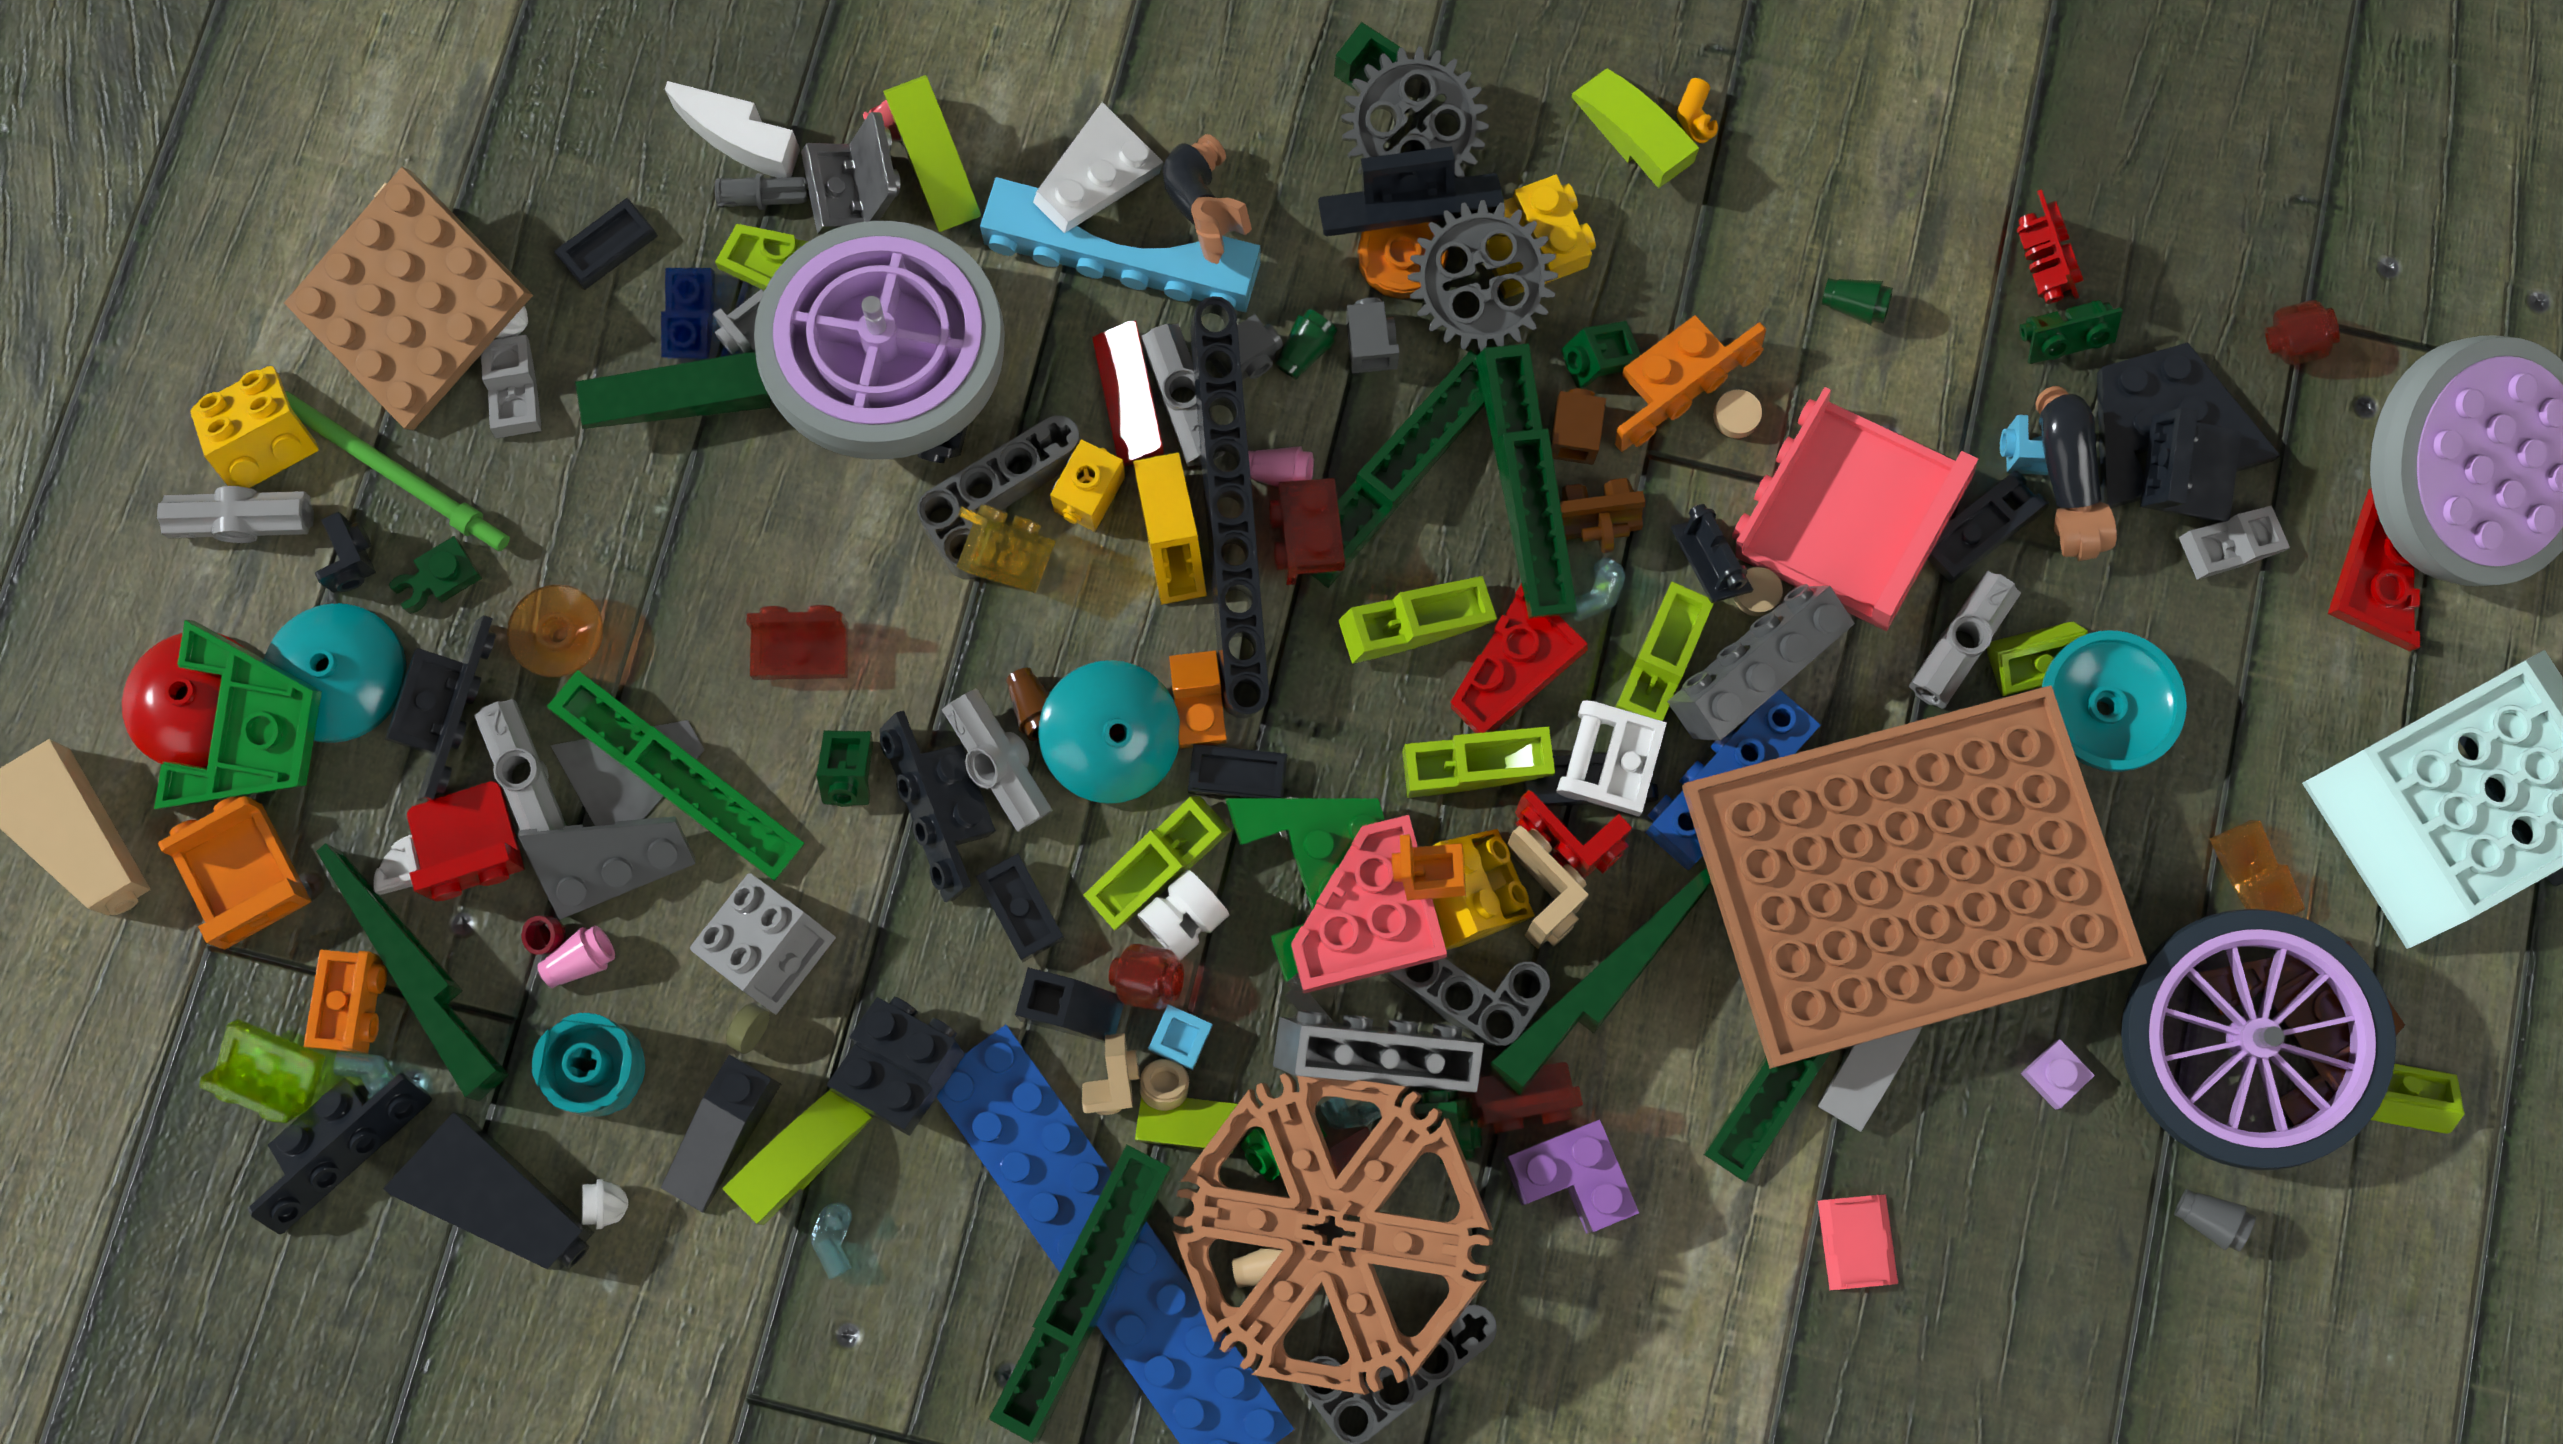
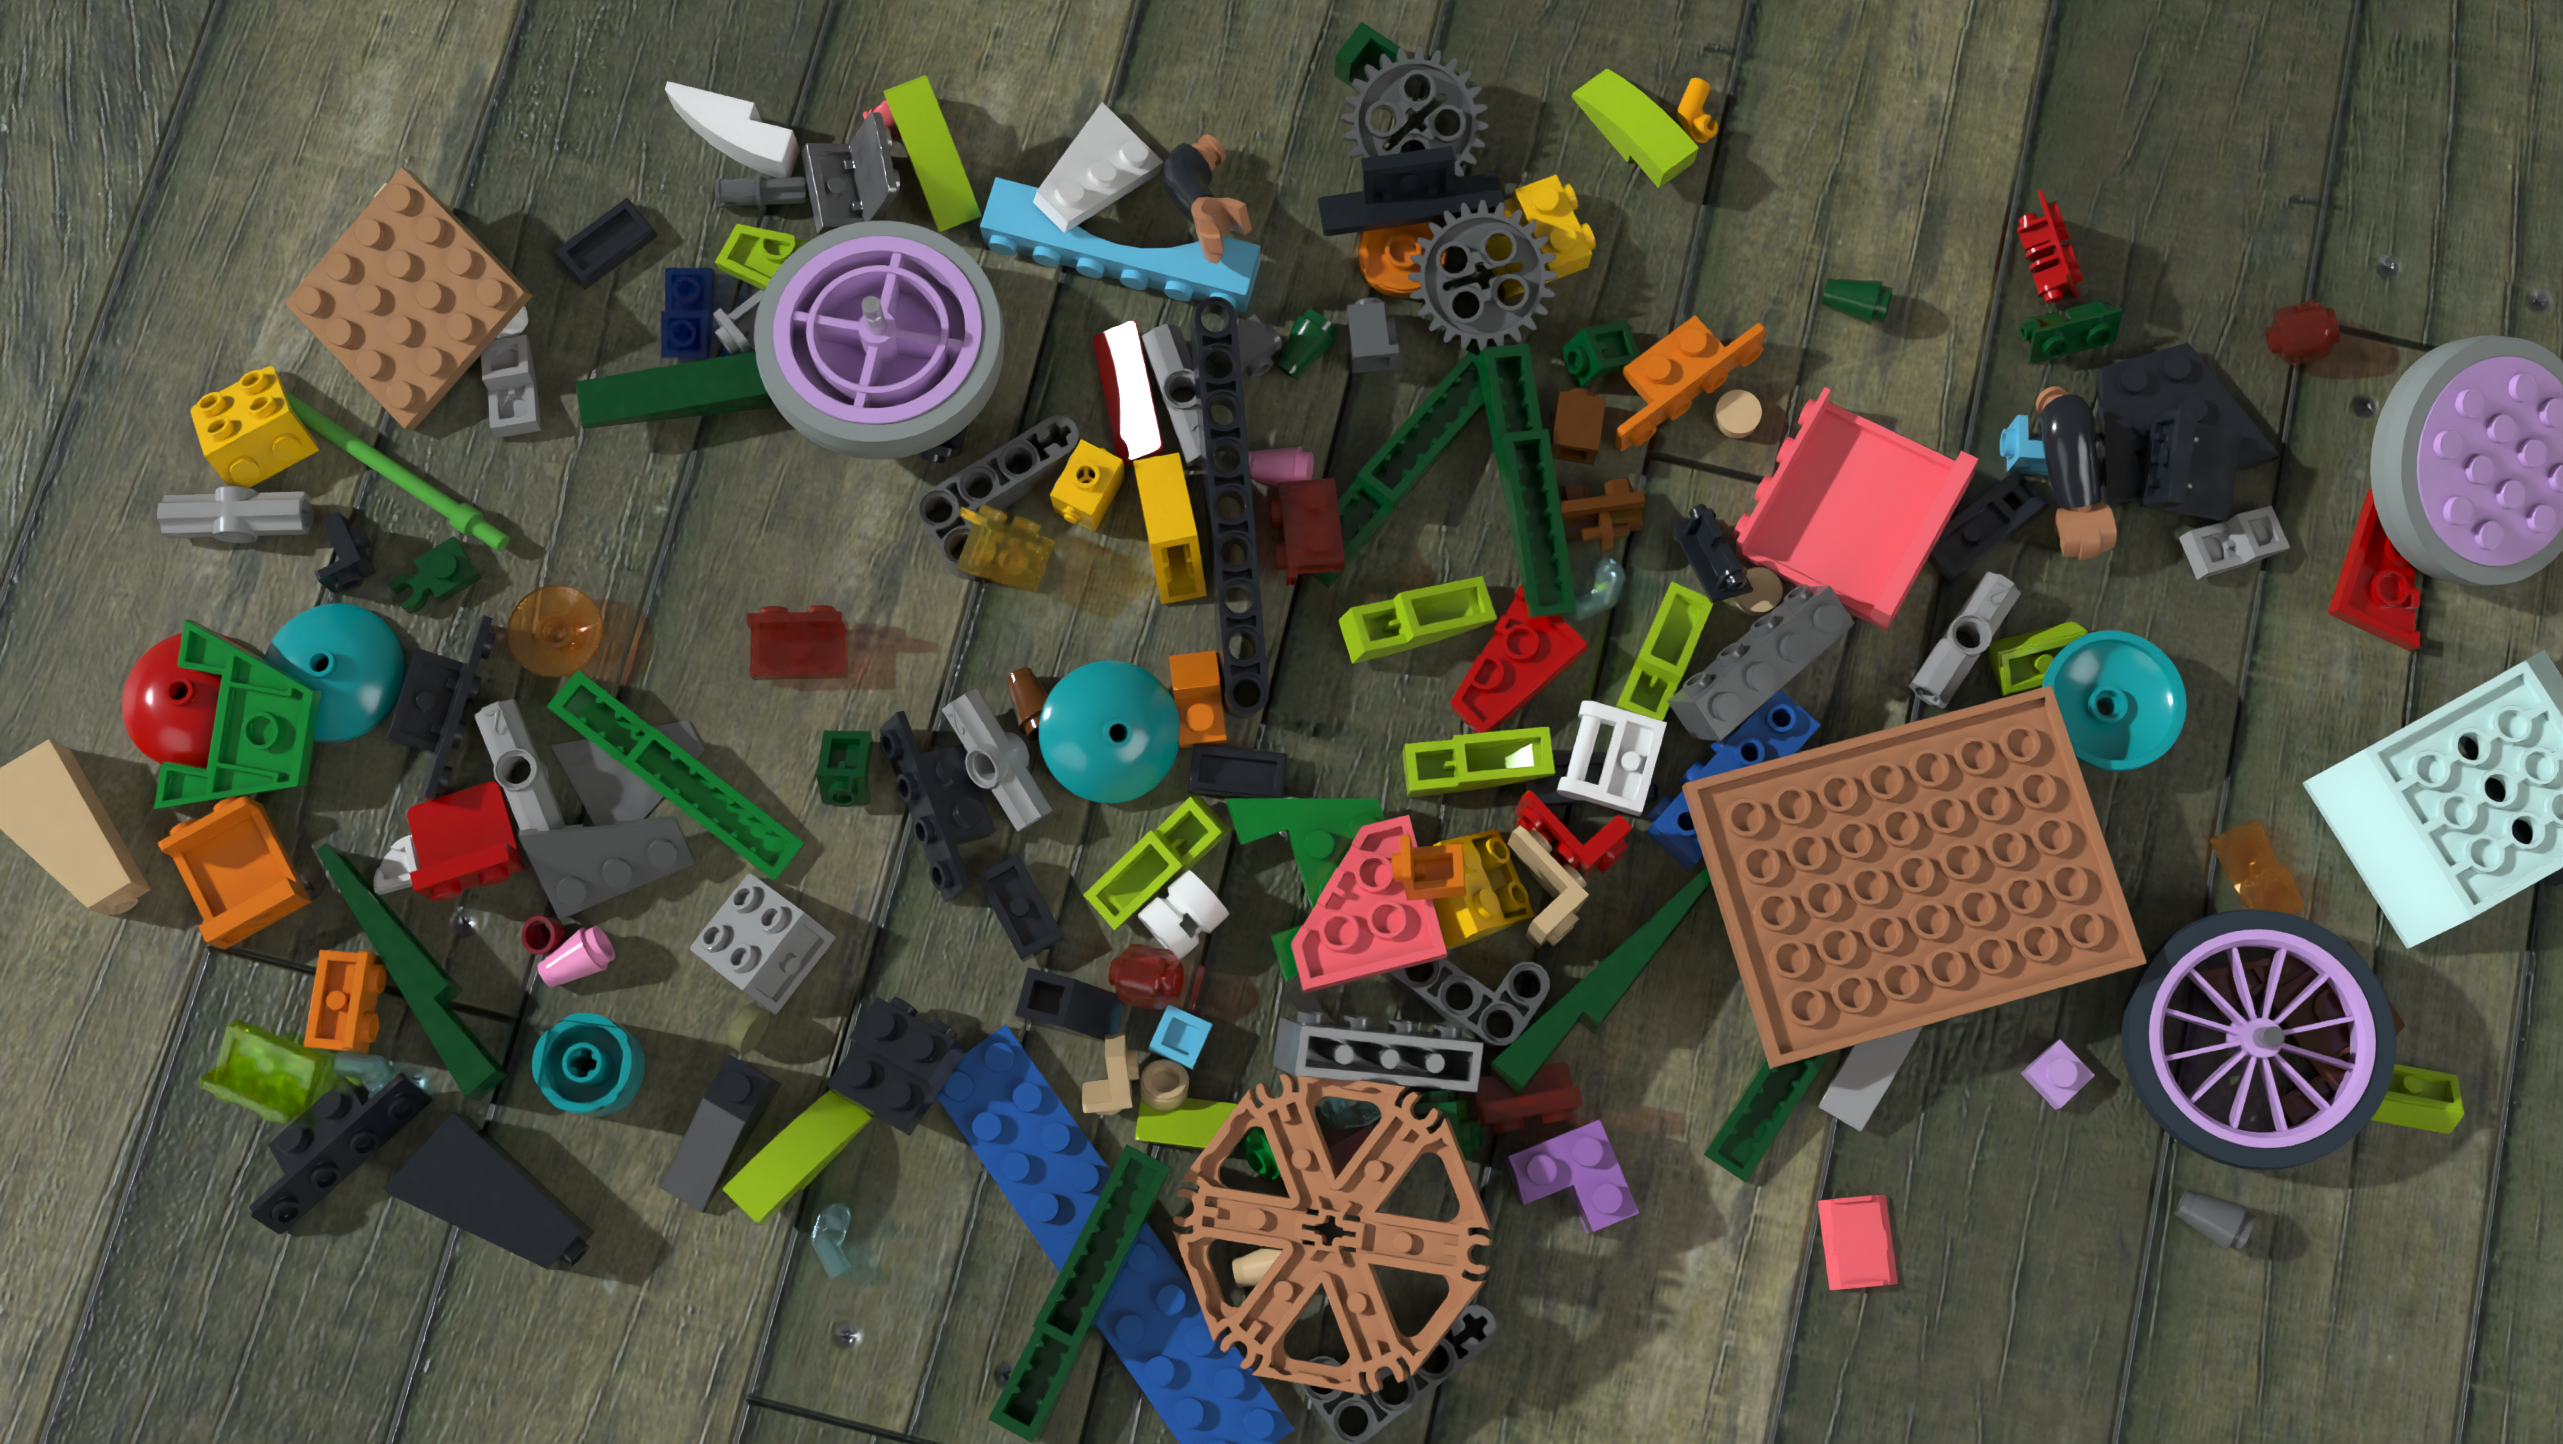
(603, 1203): white plate -> none

